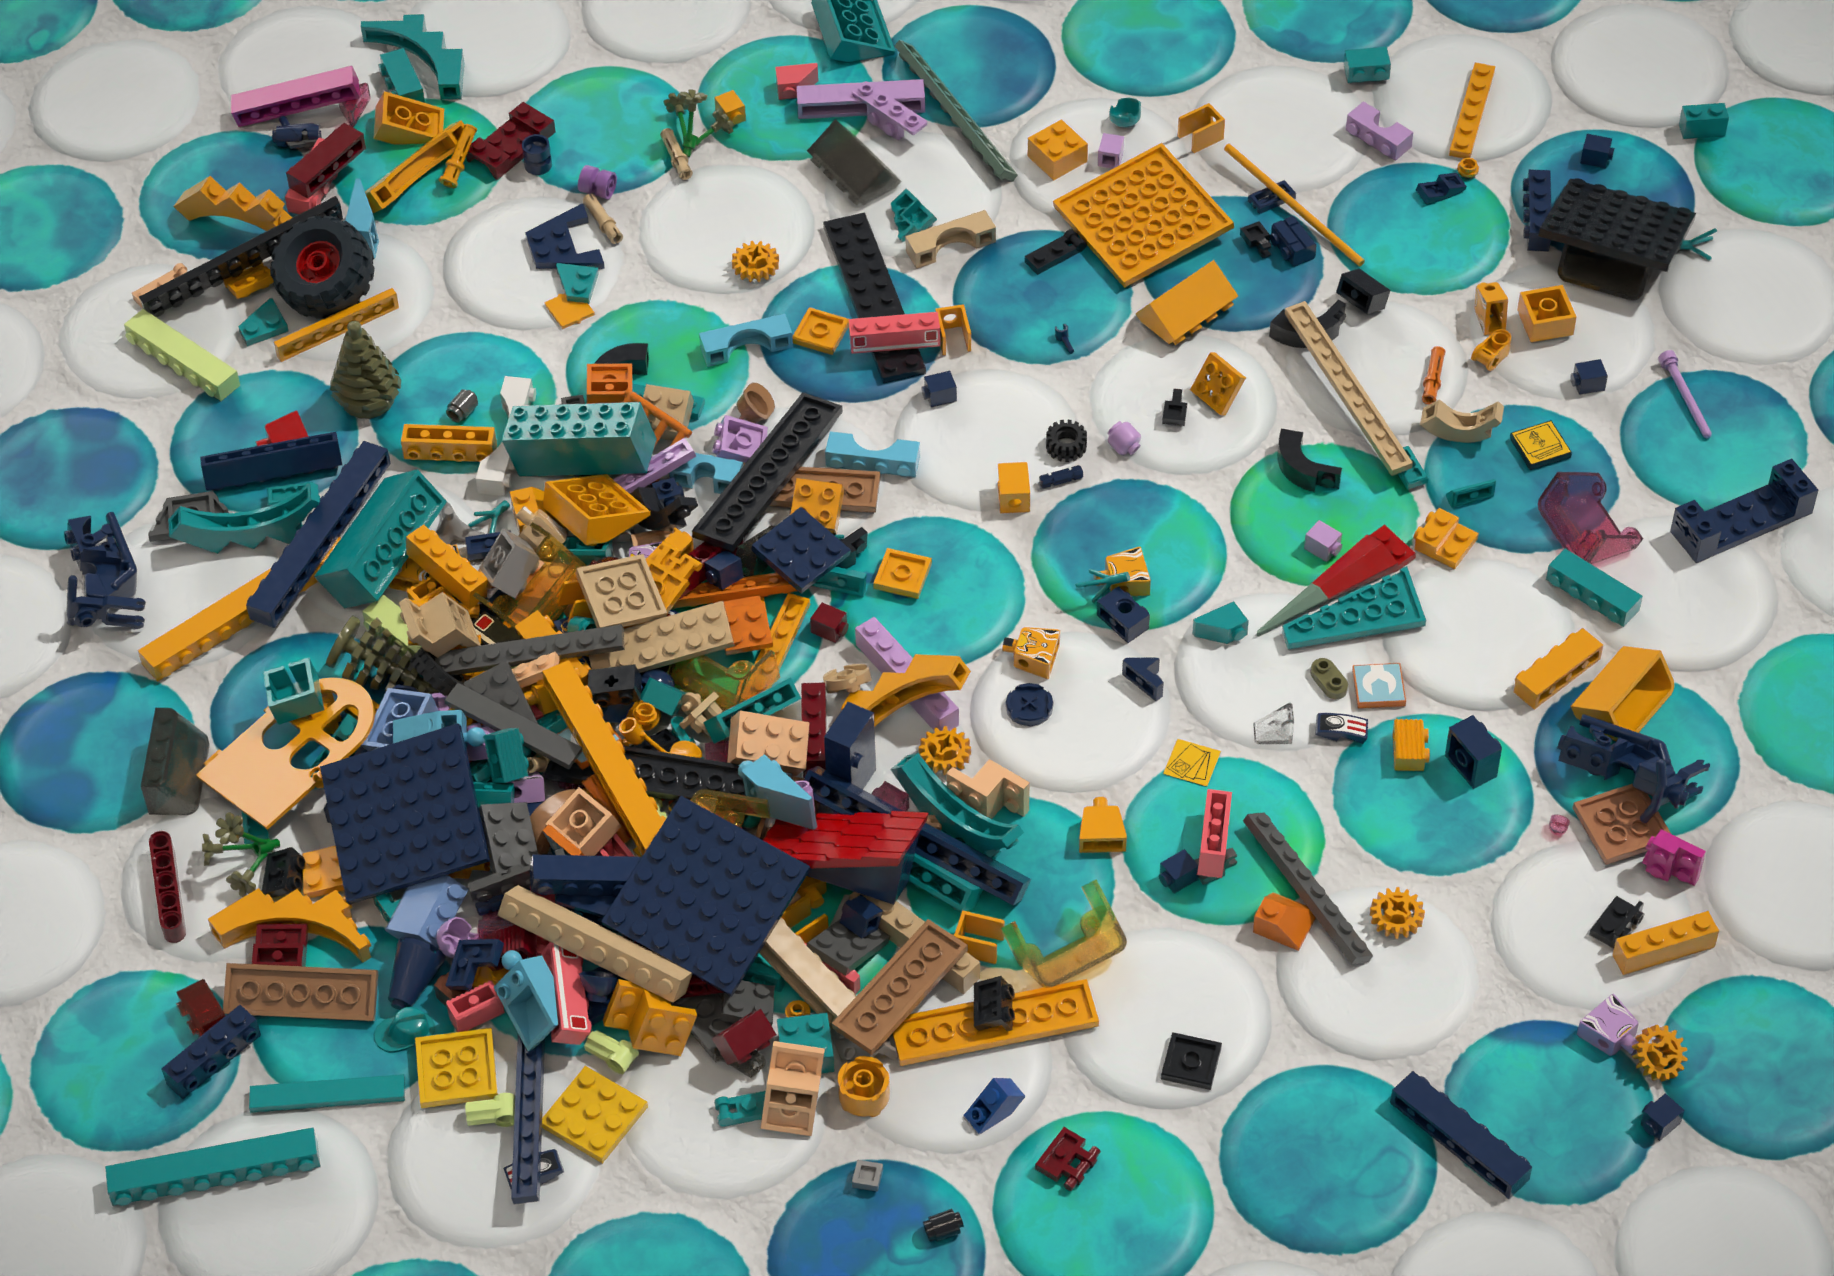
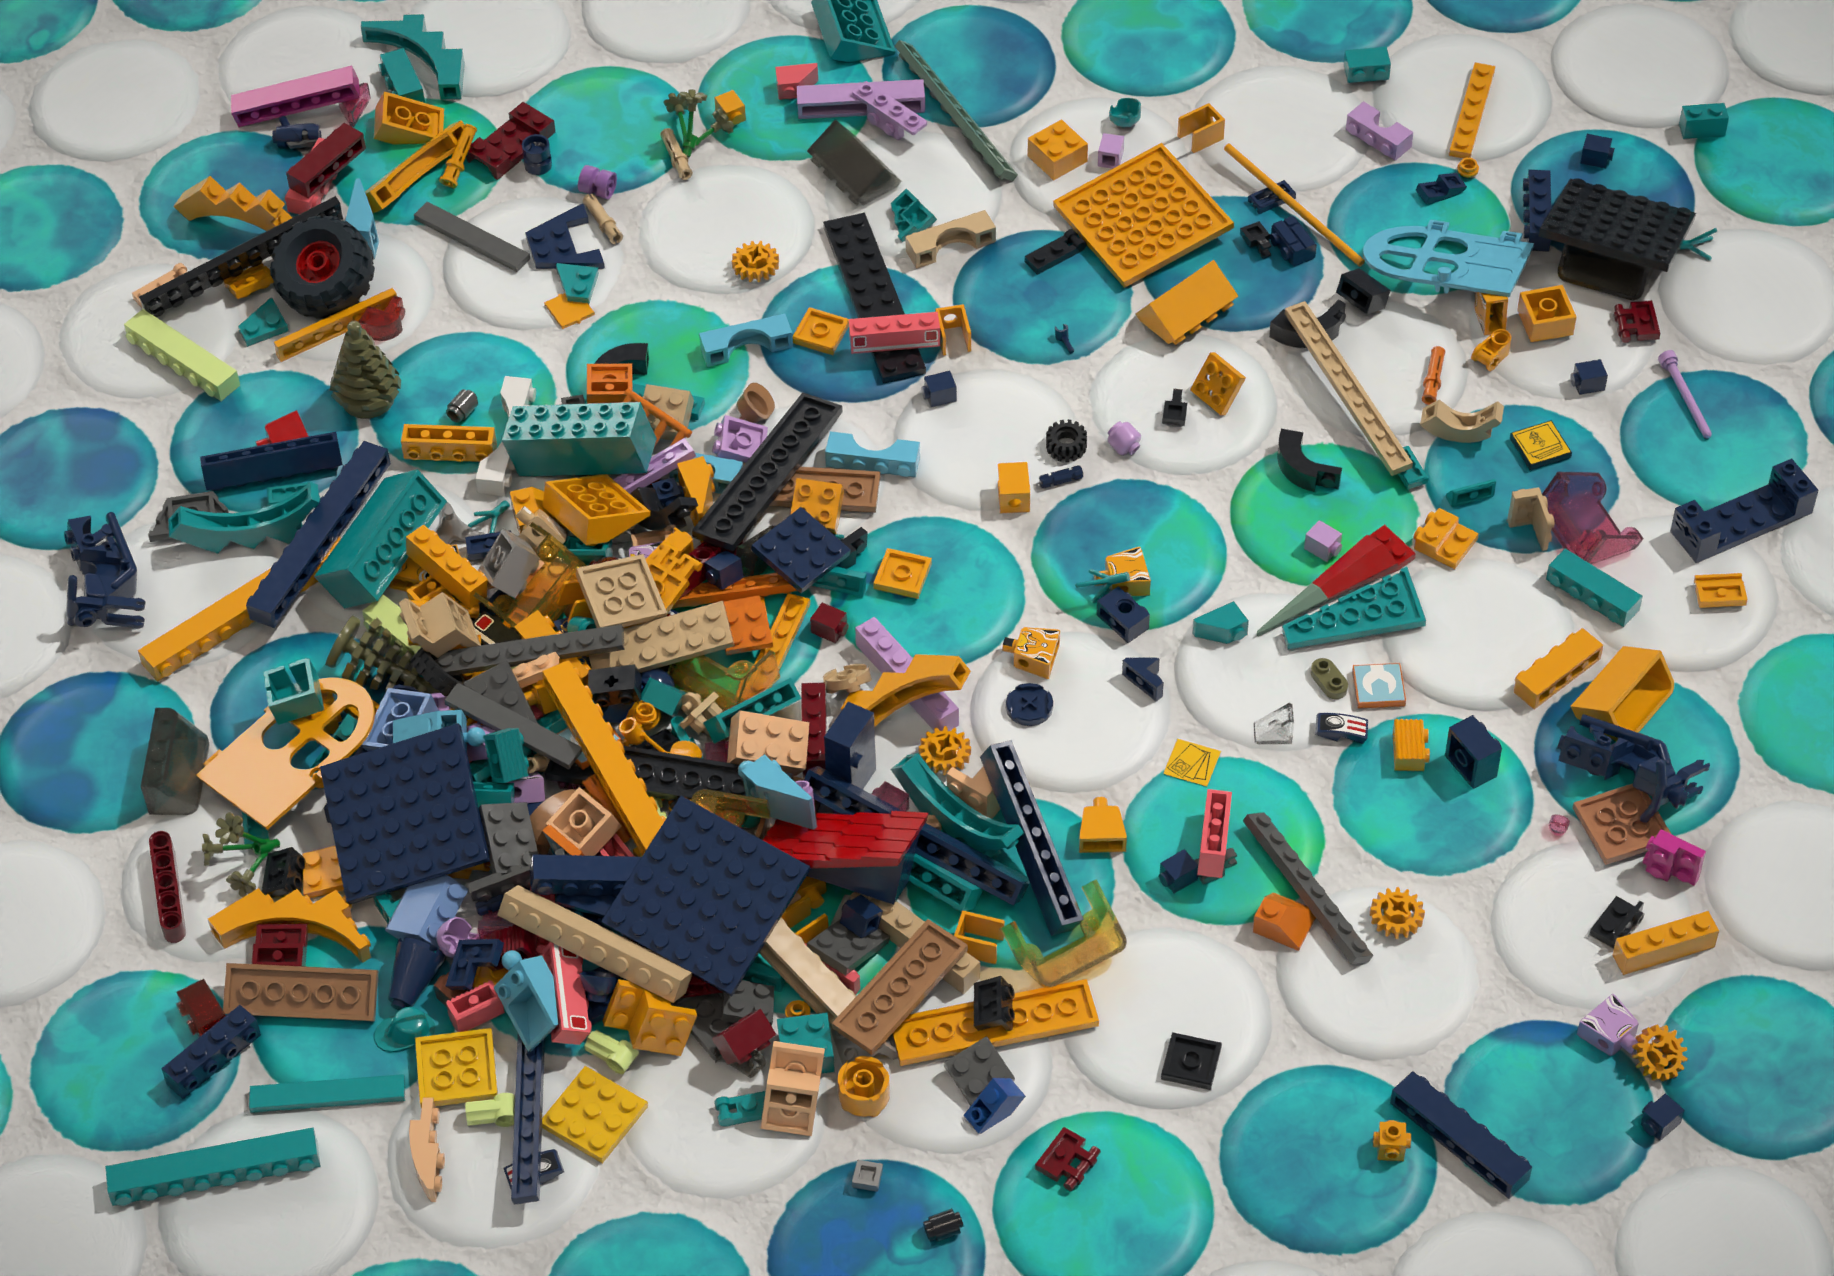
(384, 324): none -> clear red brick
(426, 1150): none -> light nougat slope
(472, 236): none -> dark grey tile
(696, 482): none -> light orange slope
(976, 1068): none -> dark grey plate
(1035, 844): none -> dark blue brick
(1391, 1140): none -> light orange brick
(1486, 267): none -> medium azure door
(1531, 507): none -> tan bracket
(1644, 321): none -> dark red plate
(1720, 590): none -> light orange plate

